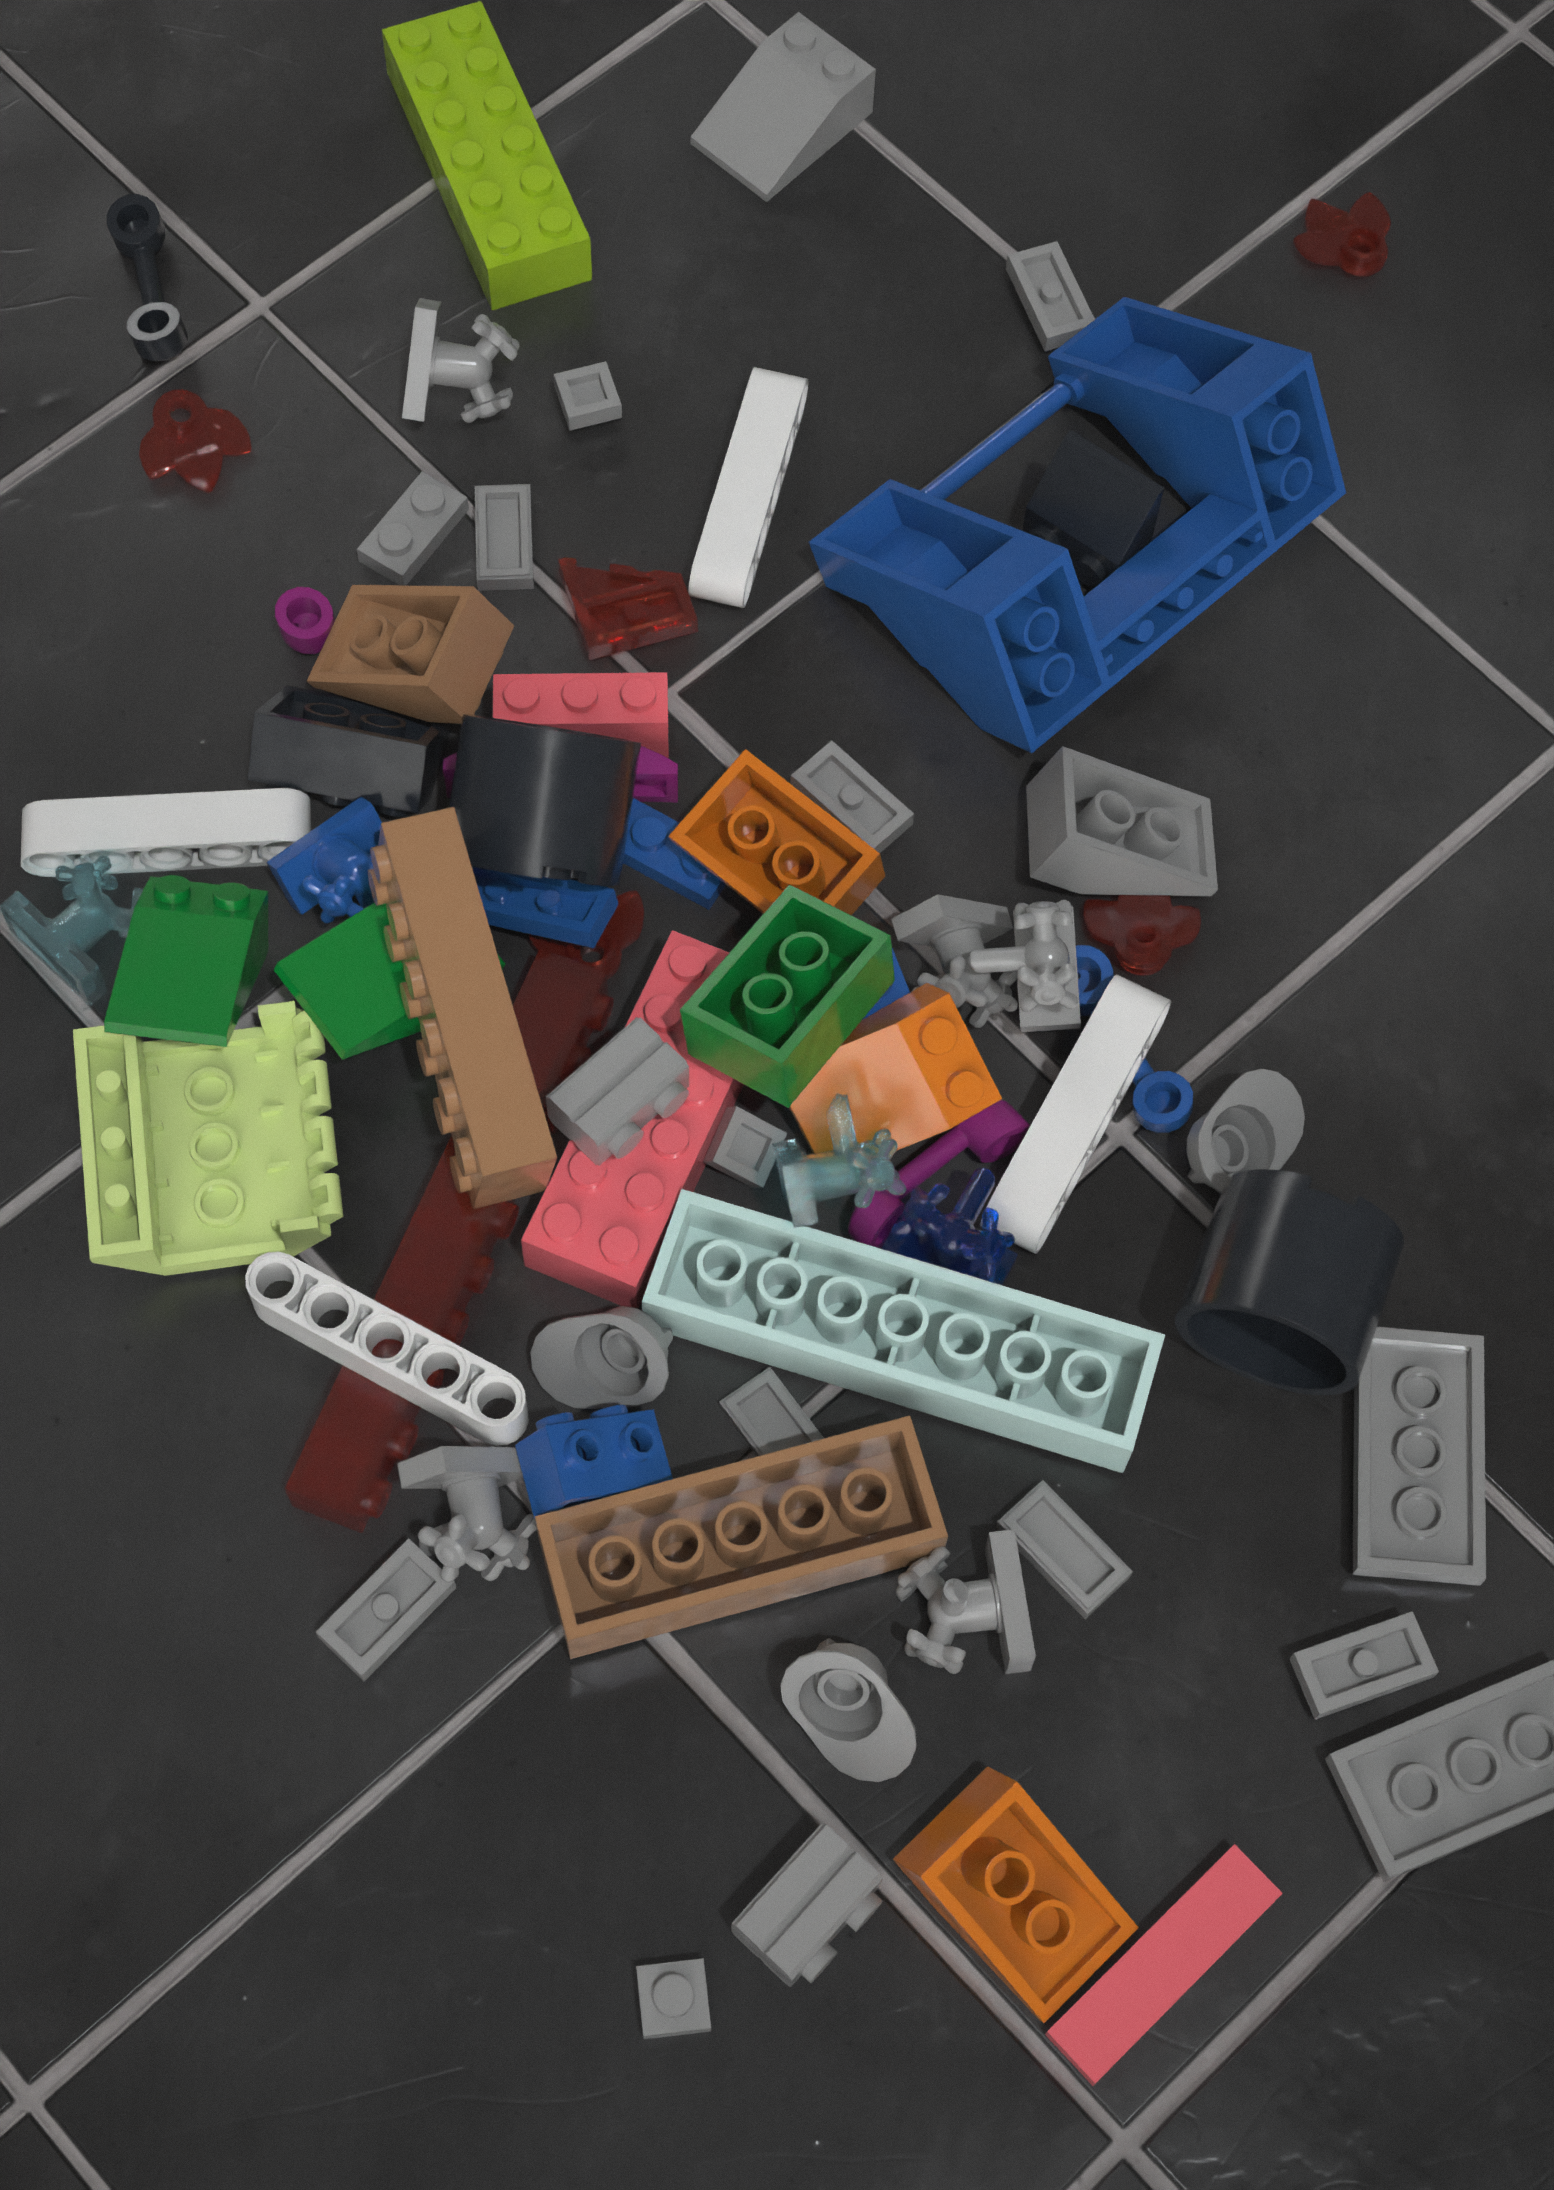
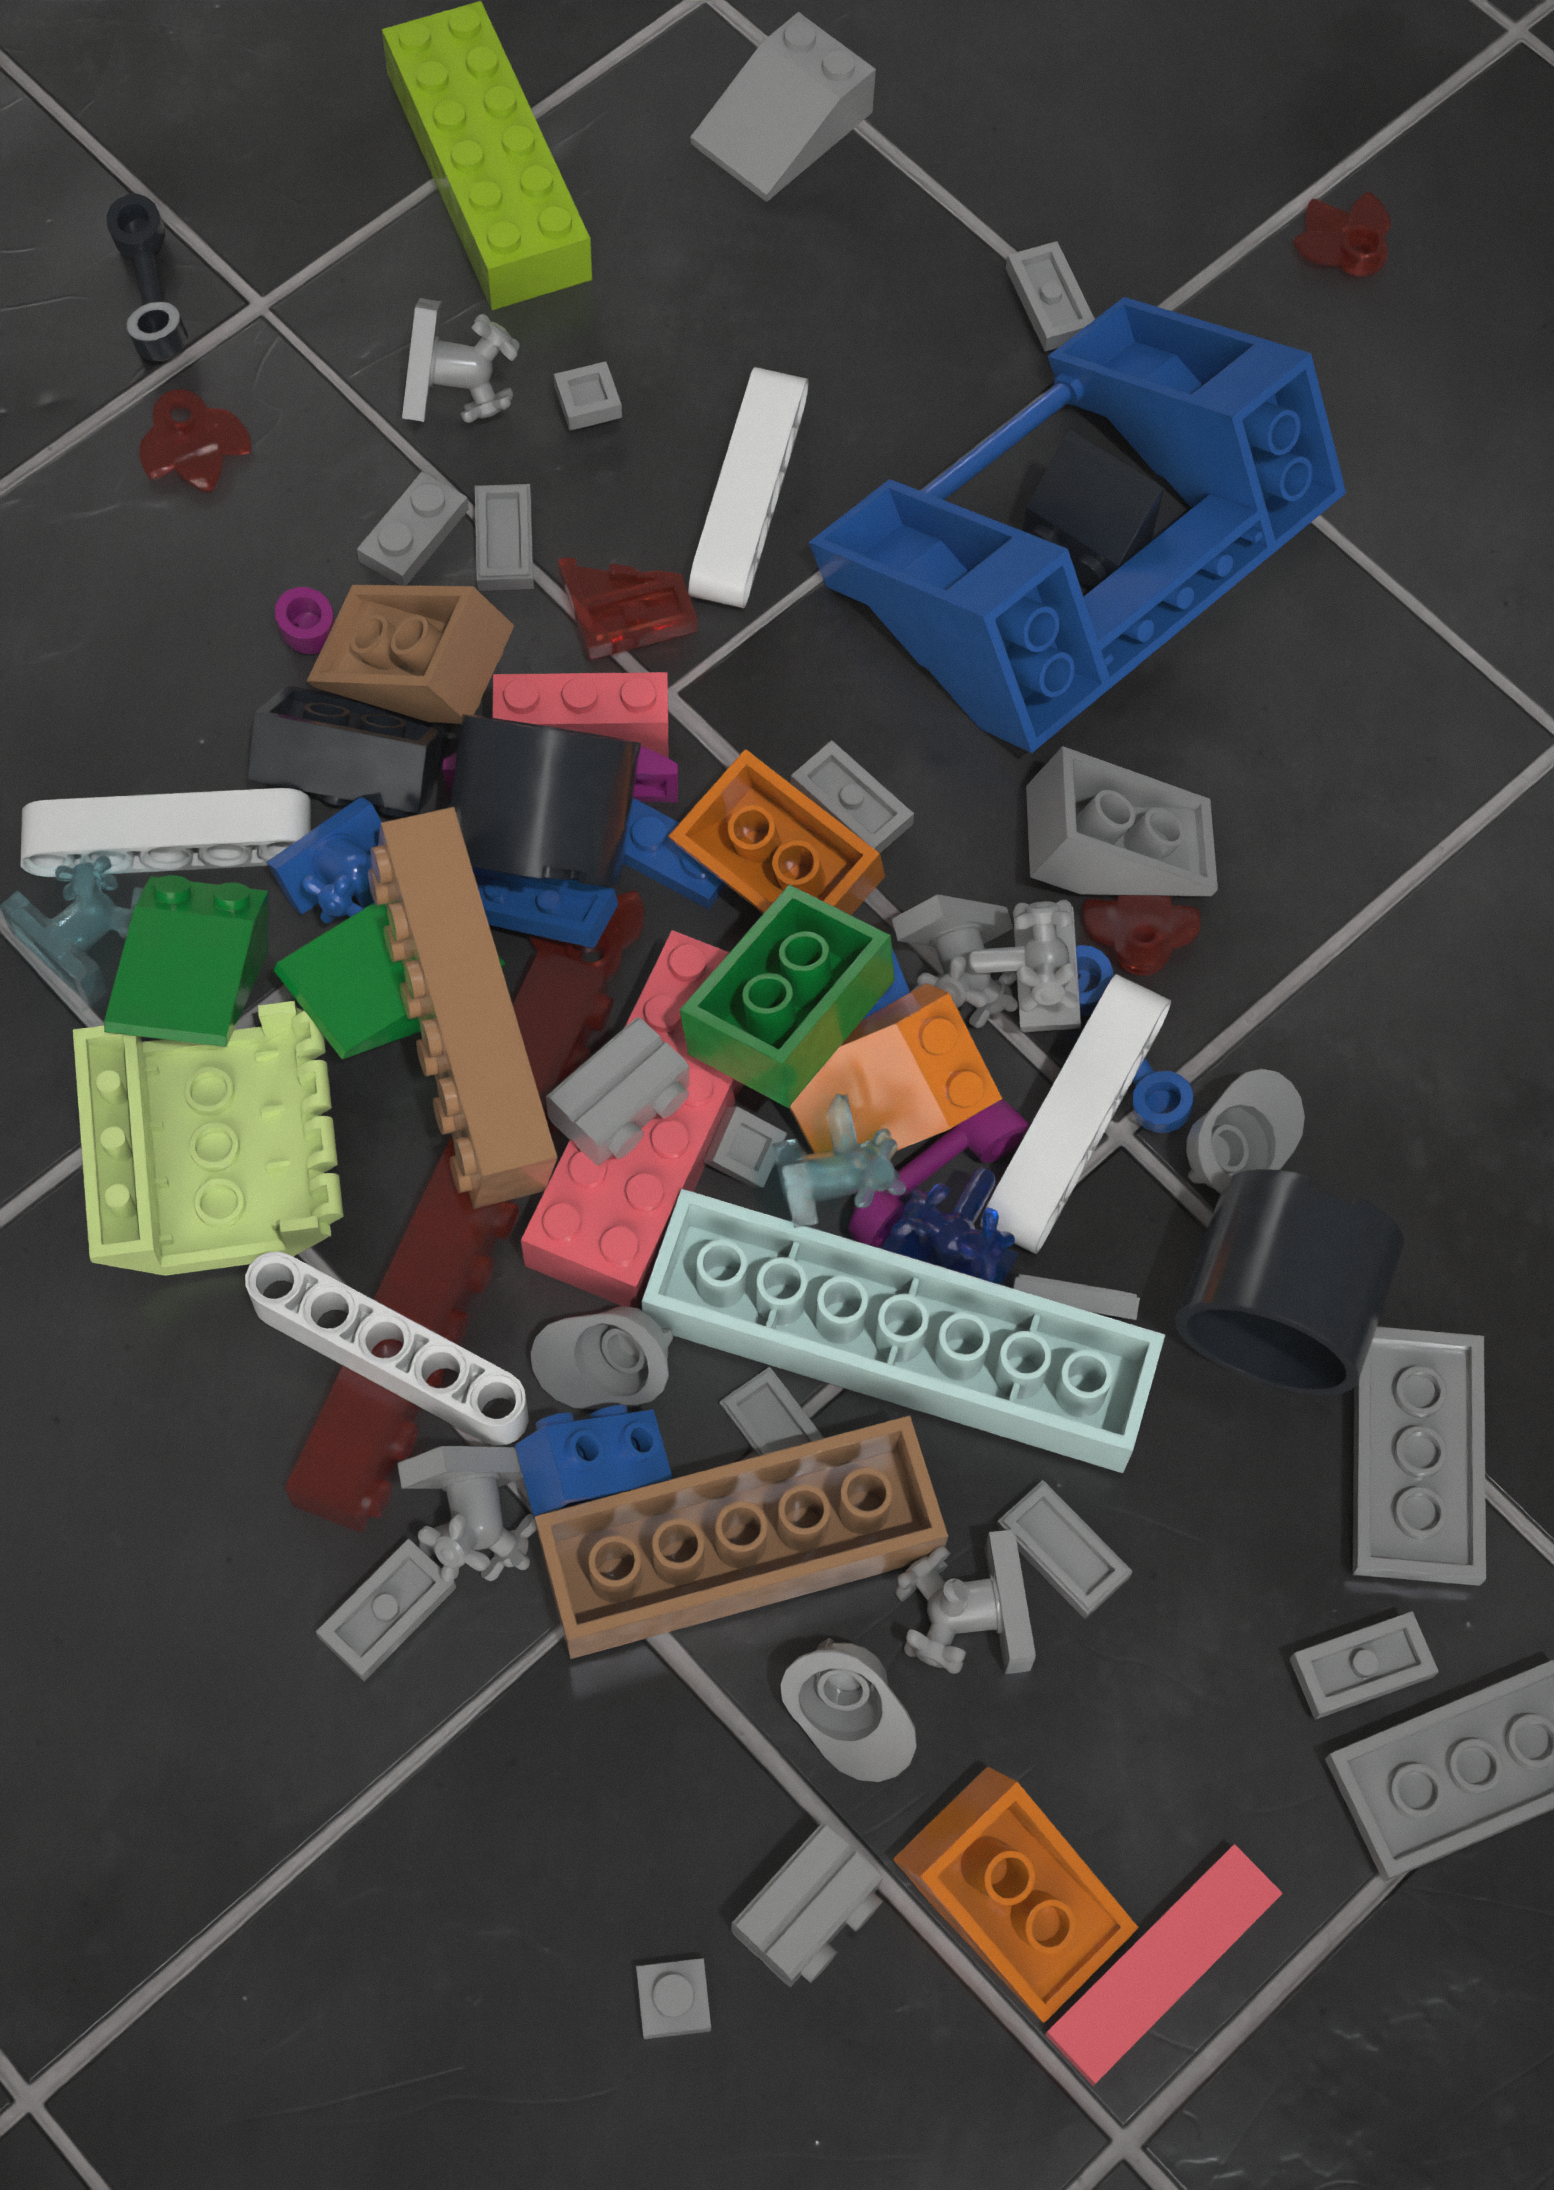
(1080, 1296): none -> light grey tile

